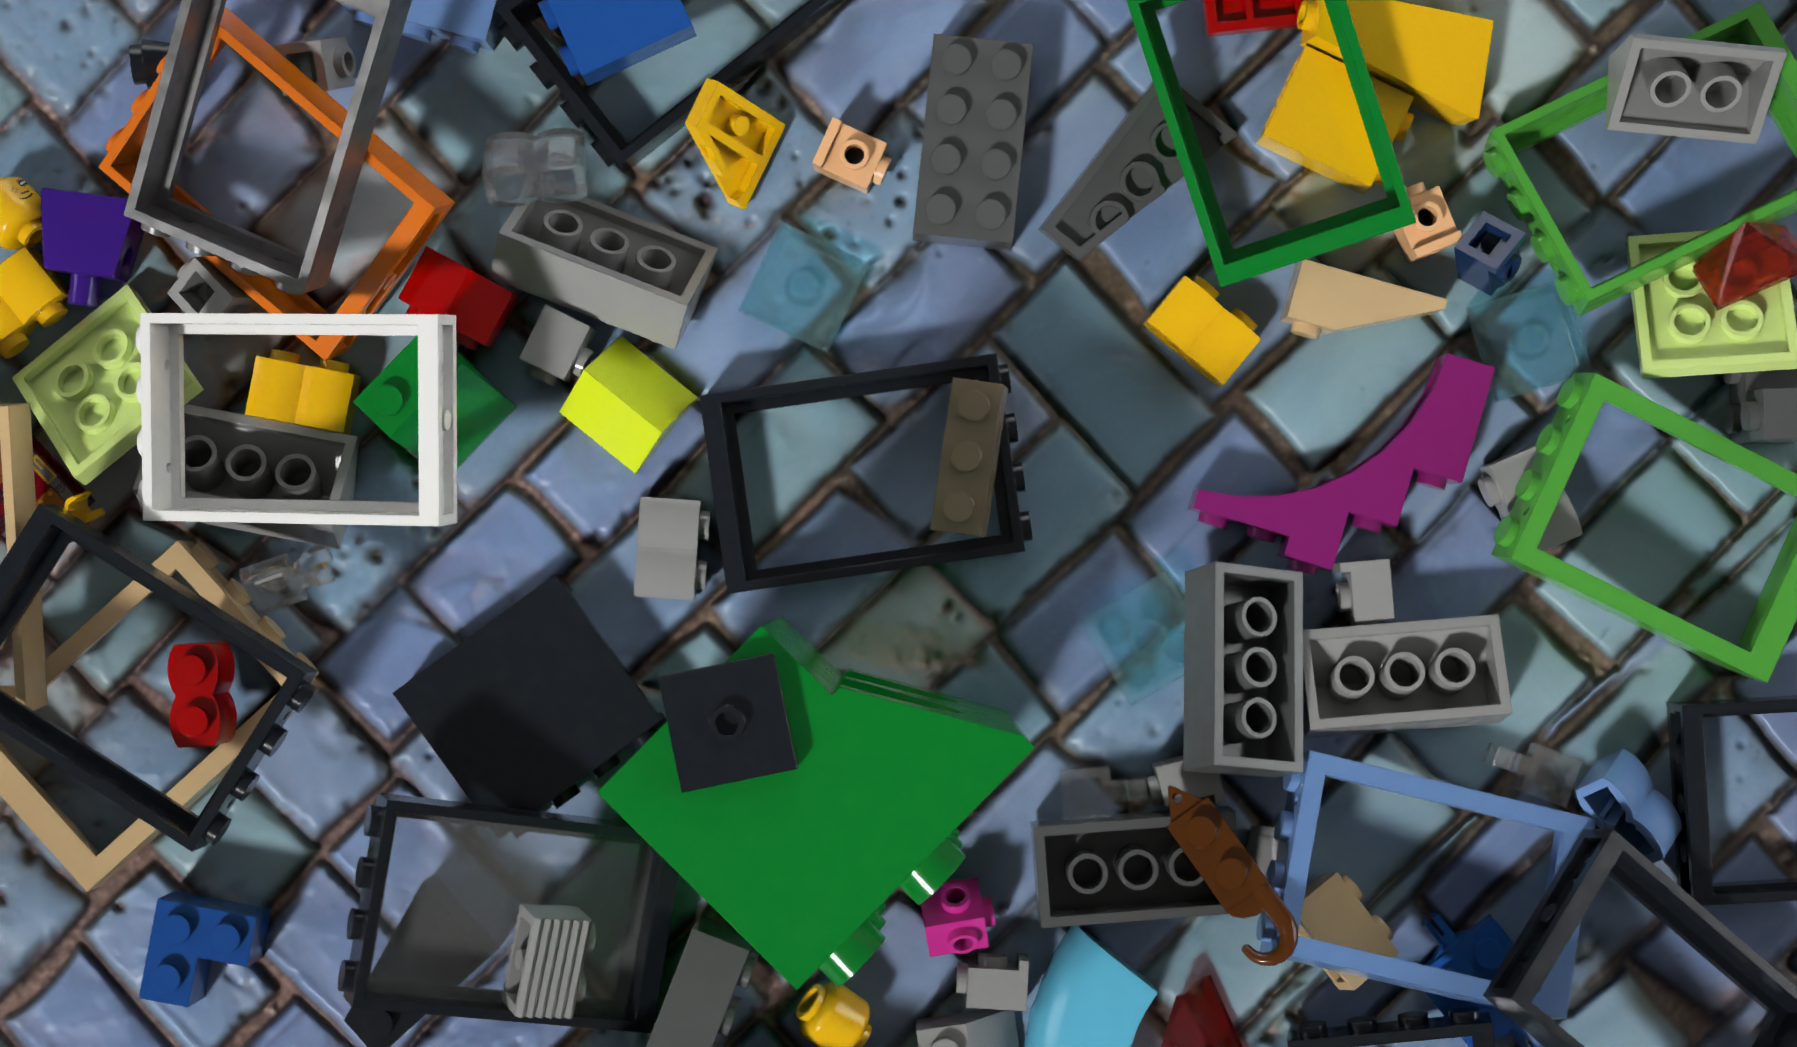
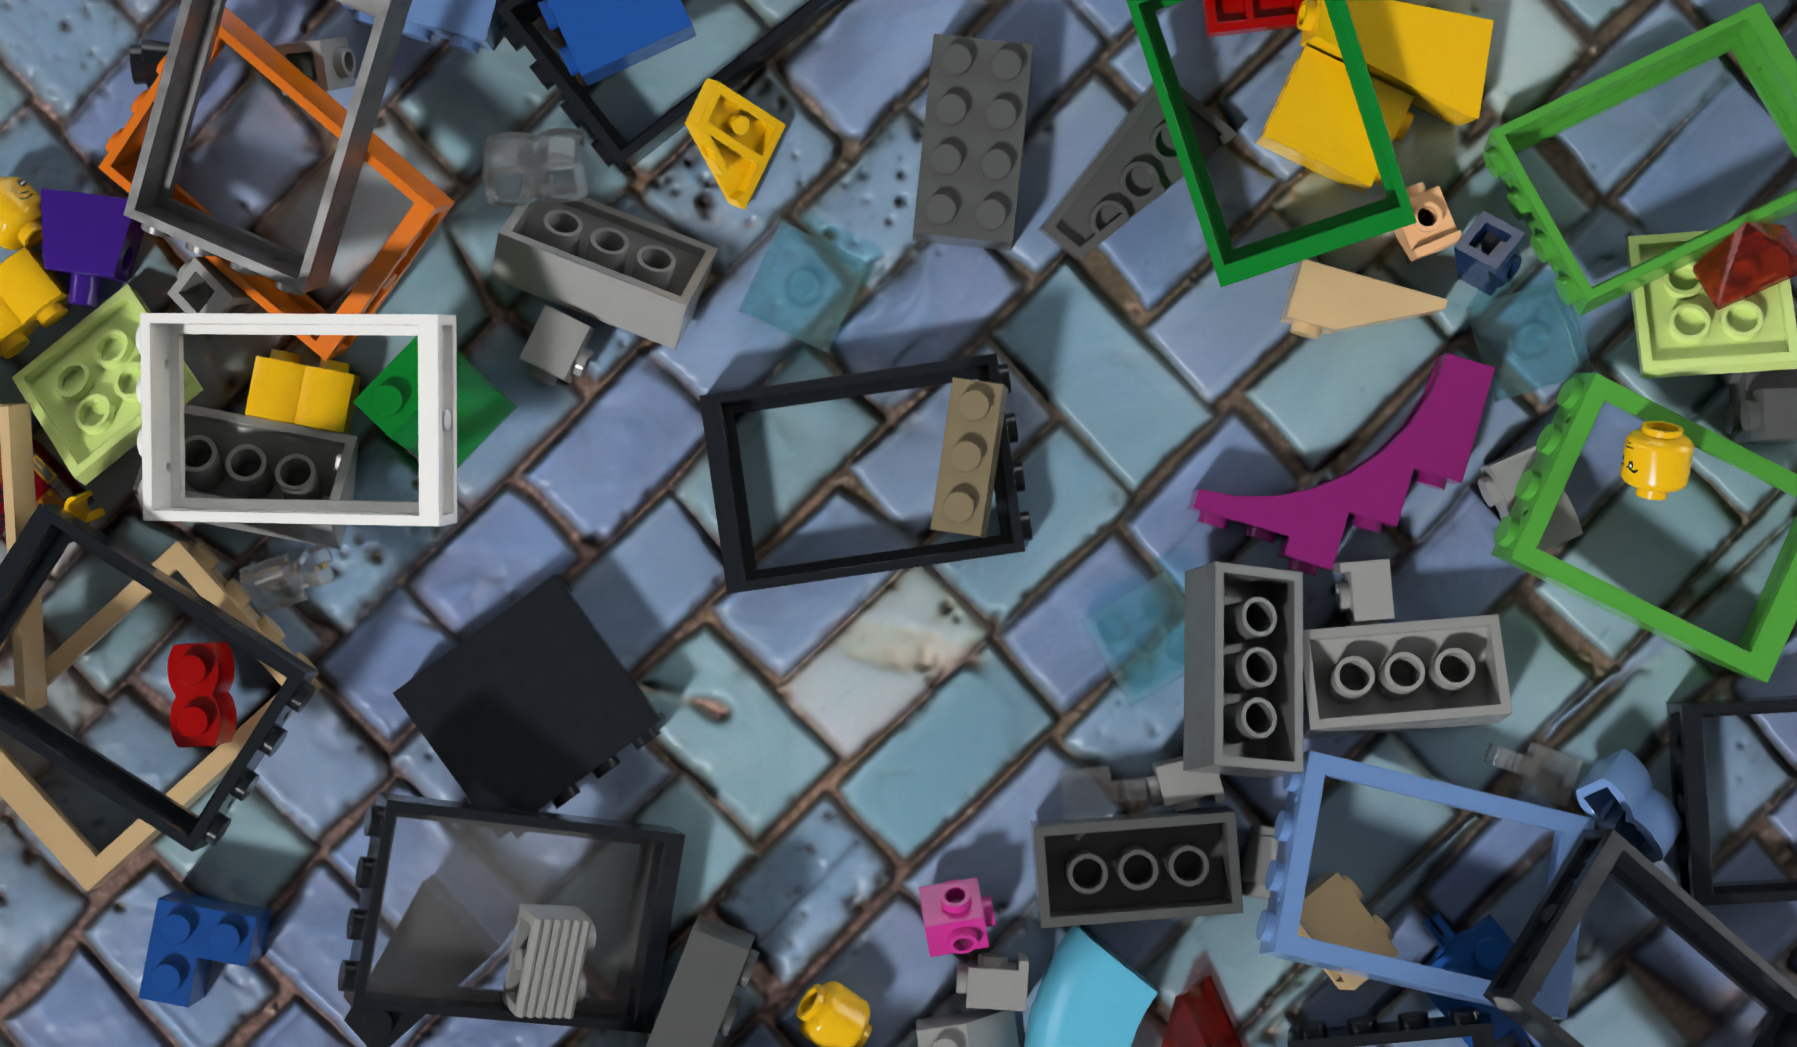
(450, 288): red brick -> none
(627, 403): neon yellow slope -> none
(670, 547): light grey brick -> none
(728, 722): black plate -> none
(819, 848): green brick -> none
(832, 163): light nougat brick -> none
(1203, 330): yellow brick -> none
(1230, 871): reddish brown plate -> none
(1657, 459): none -> yellow head
(1691, 87): light grey slope -> none

